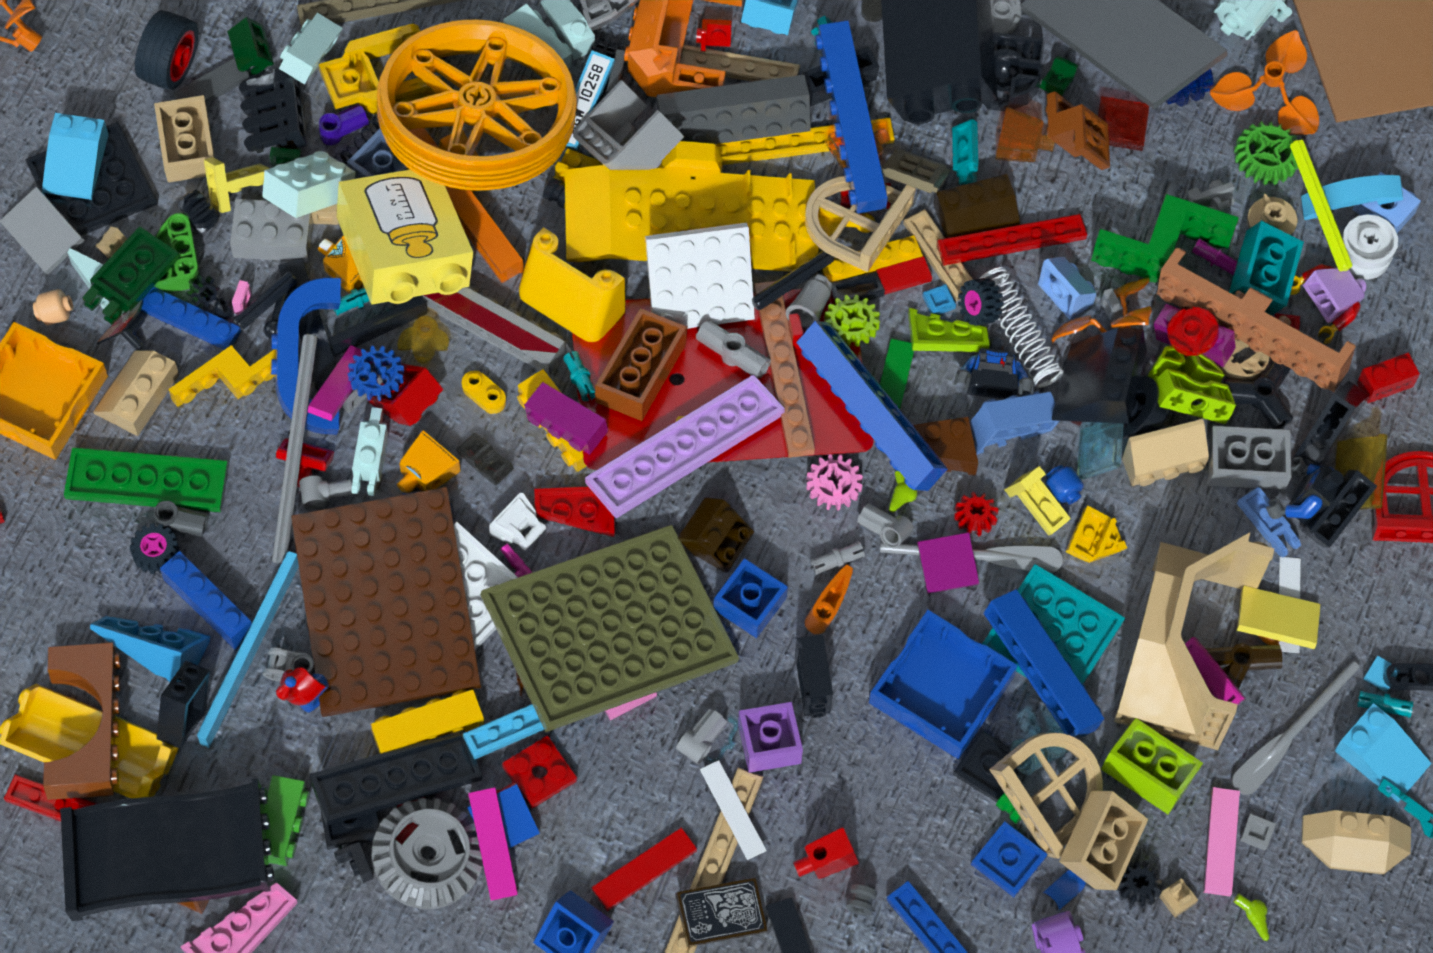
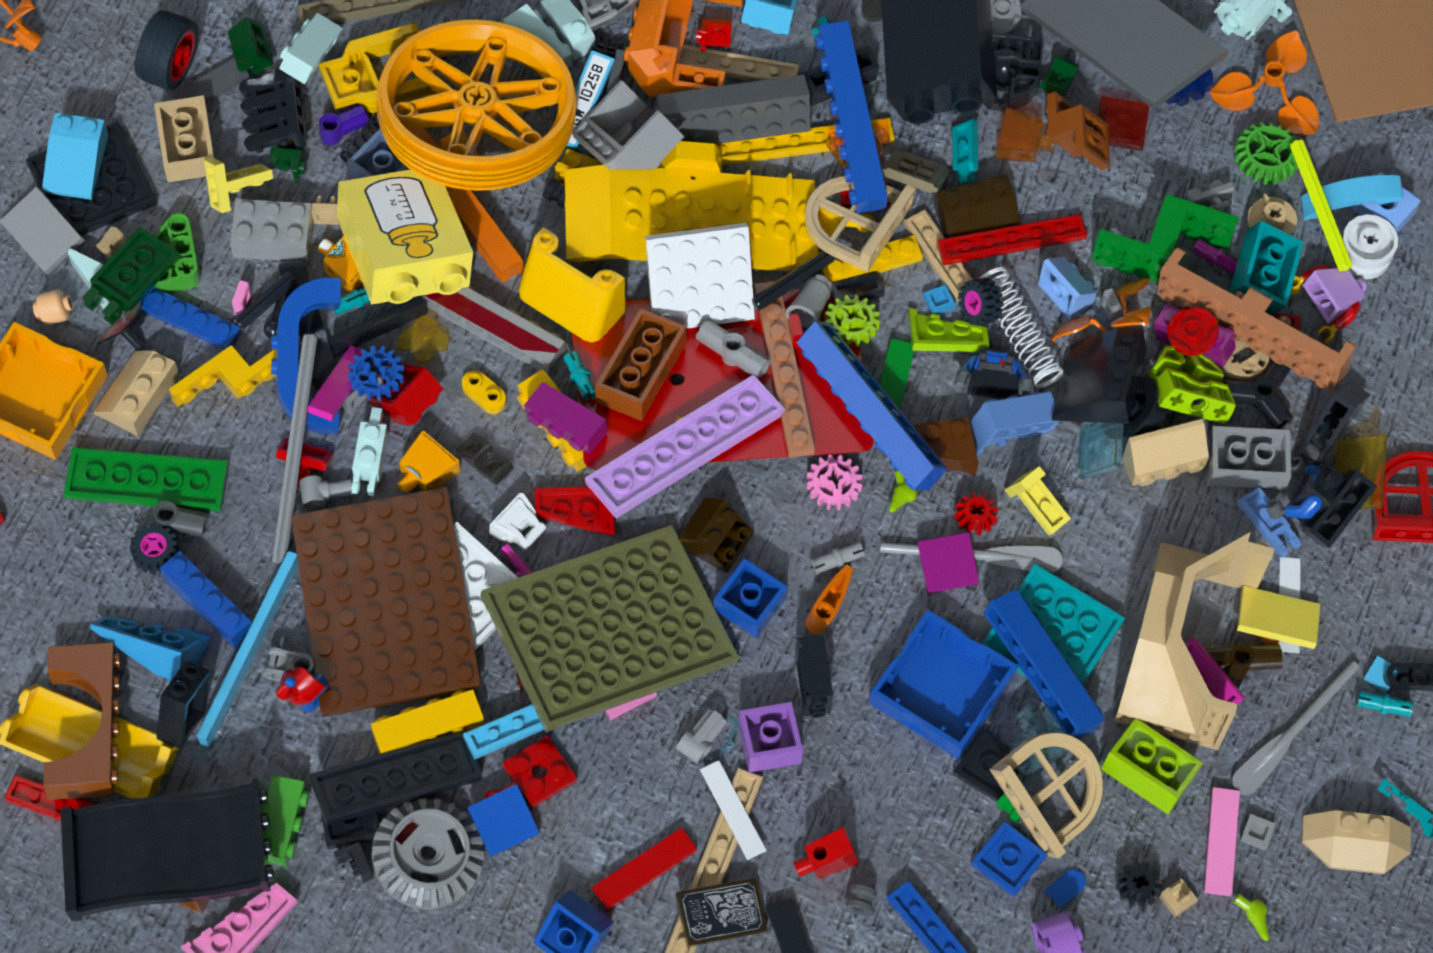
(197, 287): black gear -> none
(198, 210): black gear -> none
(219, 311): black hinge -> none
(305, 183): light aqua brick -> none
(492, 844): dark pink tile -> none
(891, 529): light grey piece -> none
(904, 275): red tile -> none
(1064, 484): blue head -> none
(1095, 537): yellow slope -> none
(1103, 840): tan brick -> none
(1382, 751): medium azure slope -> none
(1388, 377): red brick -> none

